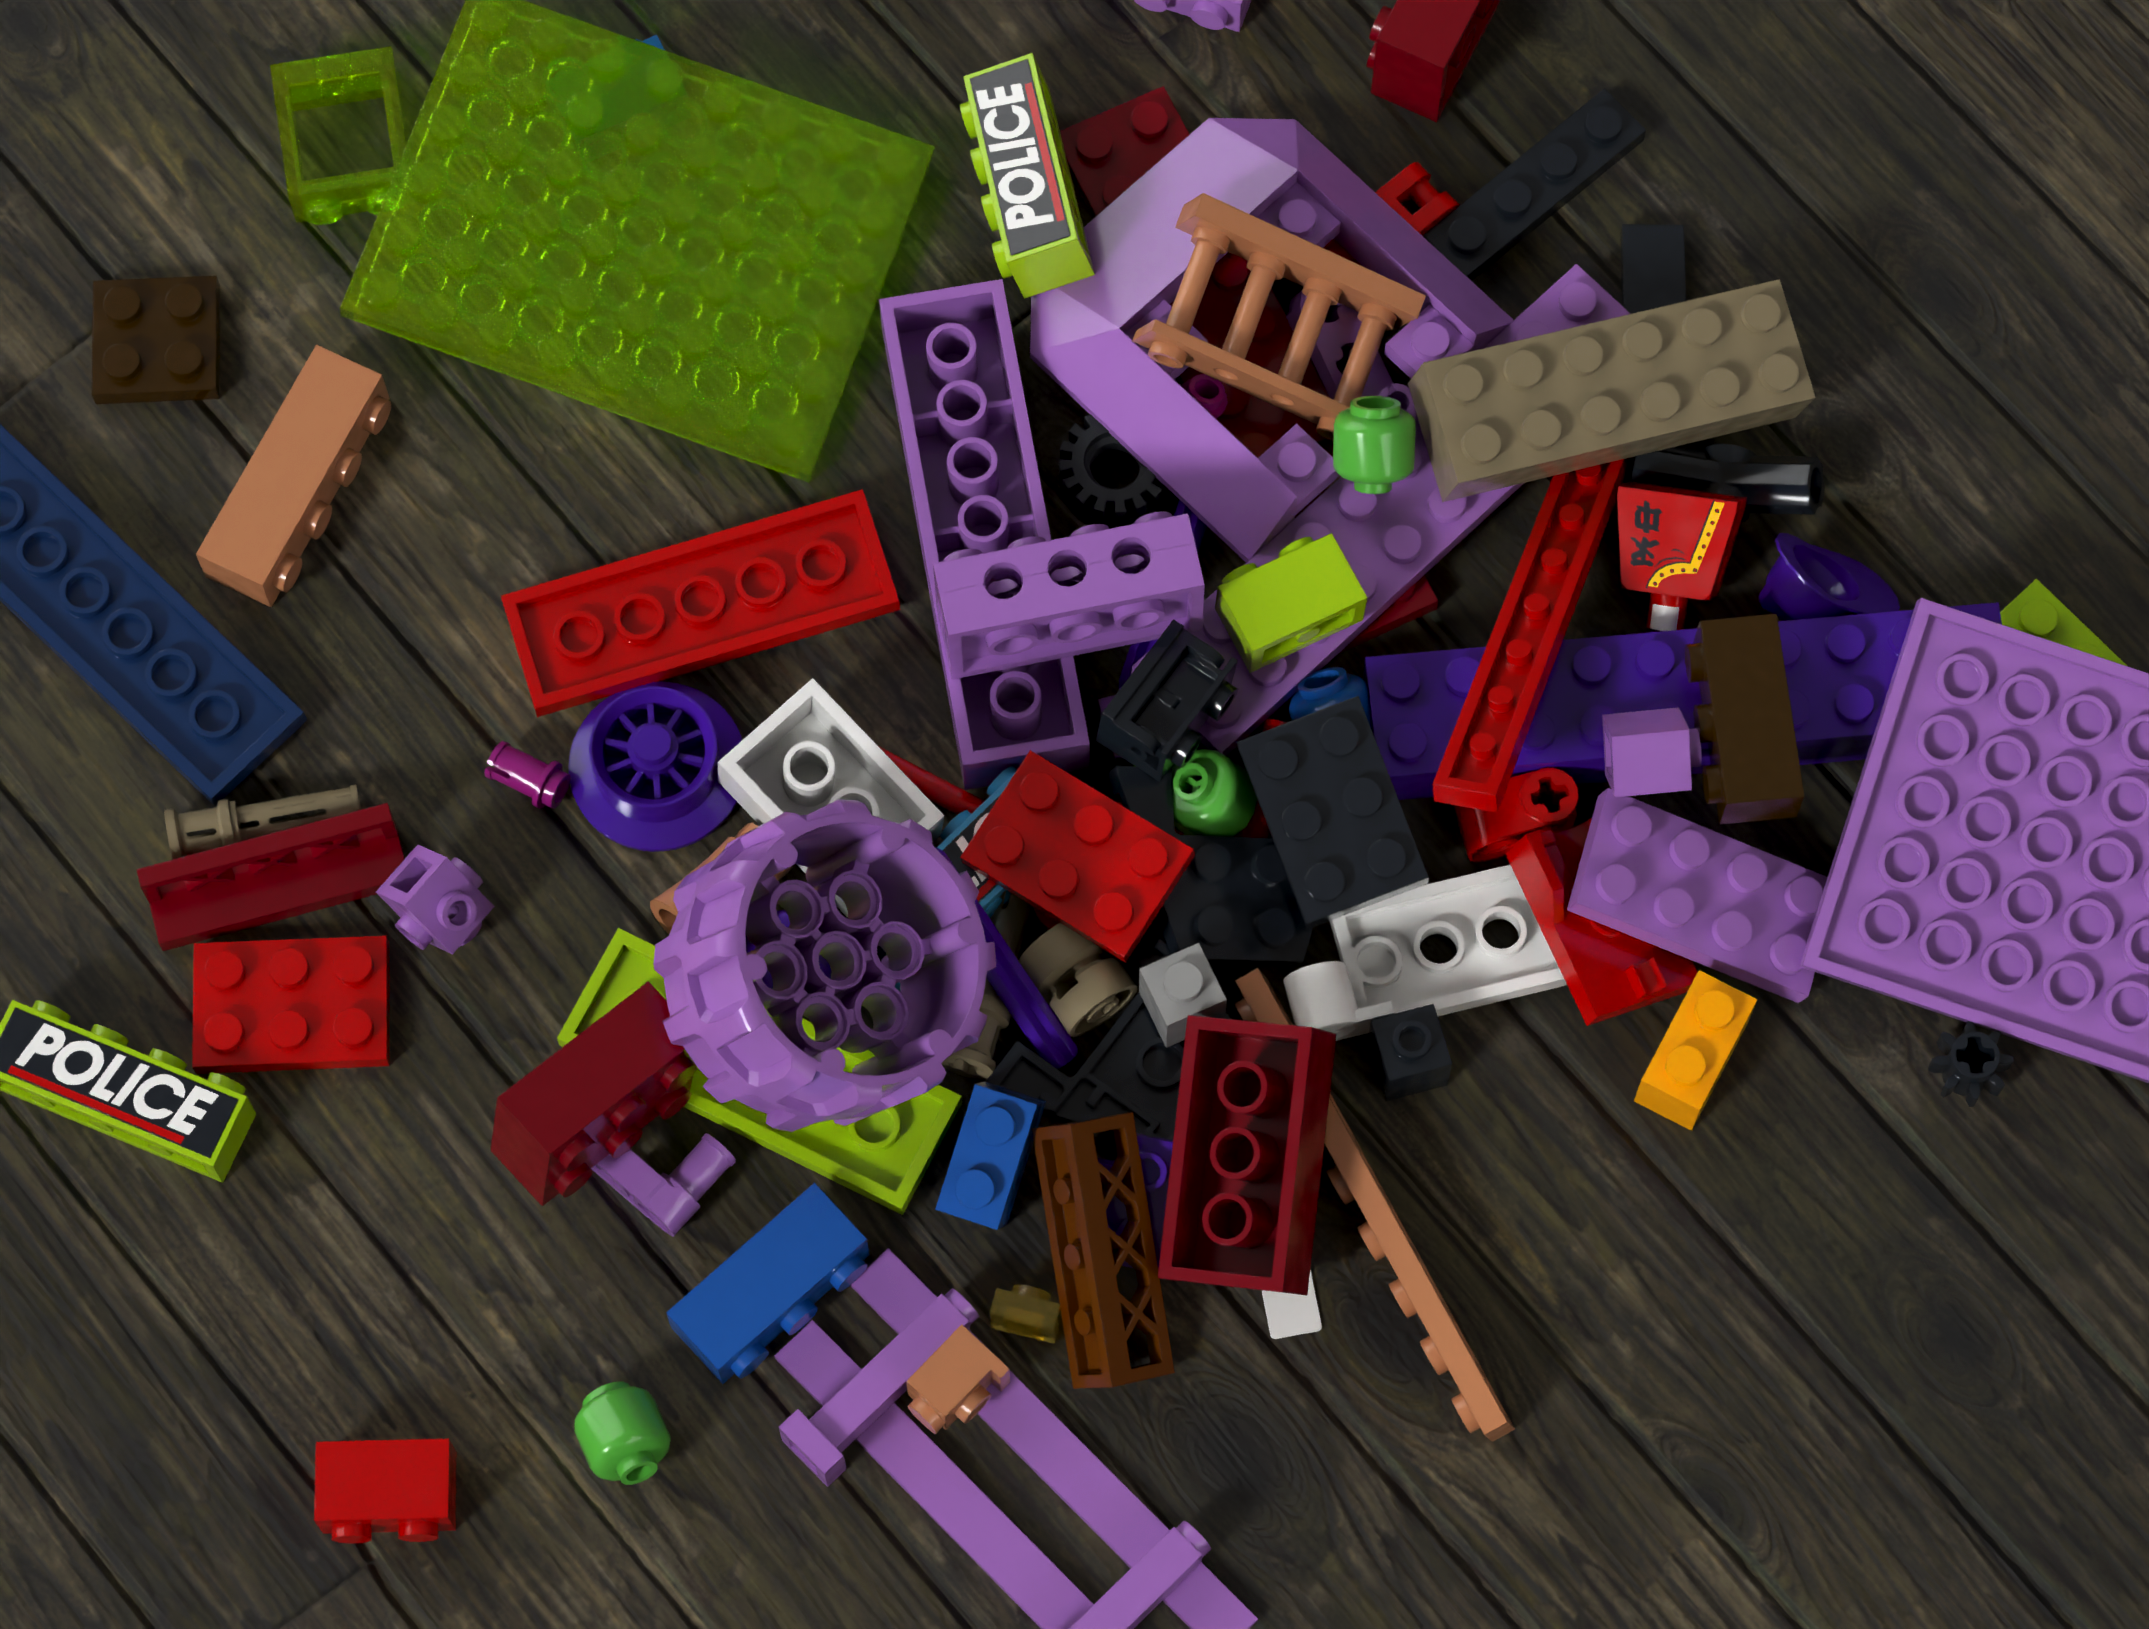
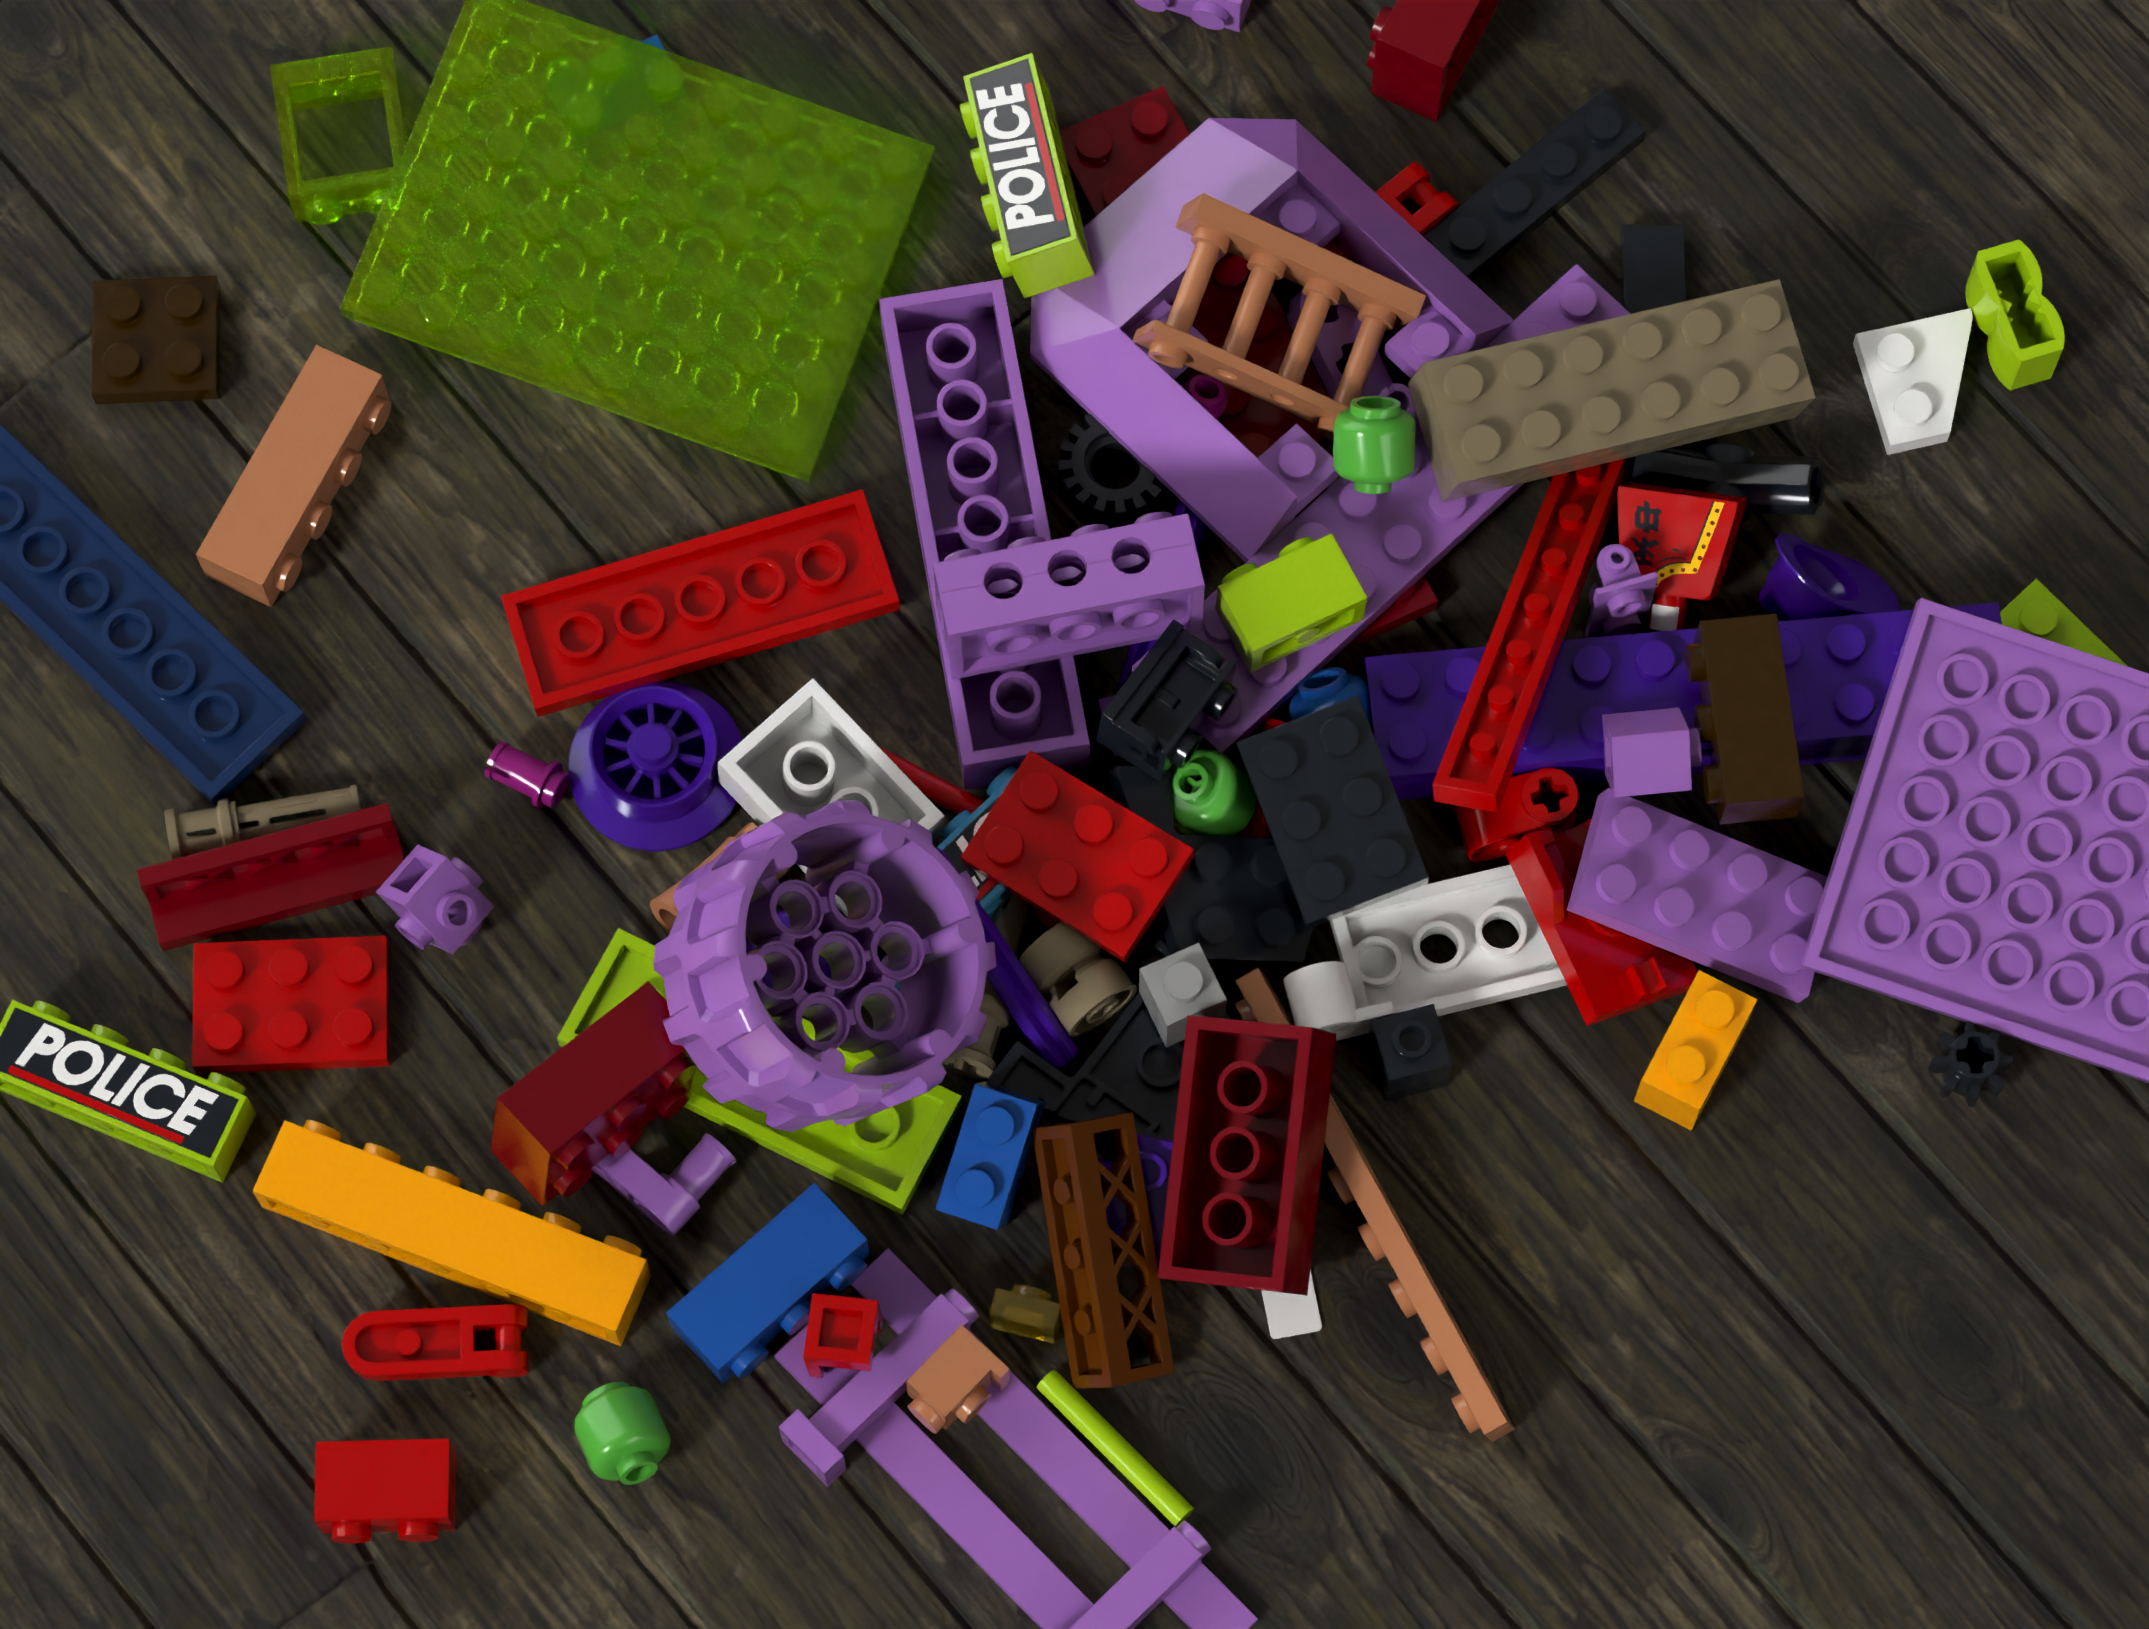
(436, 1343): none -> red plate
(453, 1231): none -> light orange brick
(841, 1333): none -> red panel
(1115, 1448): none -> lime bar
(1620, 595): none -> medium lavender hinge
(1915, 377): none -> white wing
(2019, 320): none -> lime brick

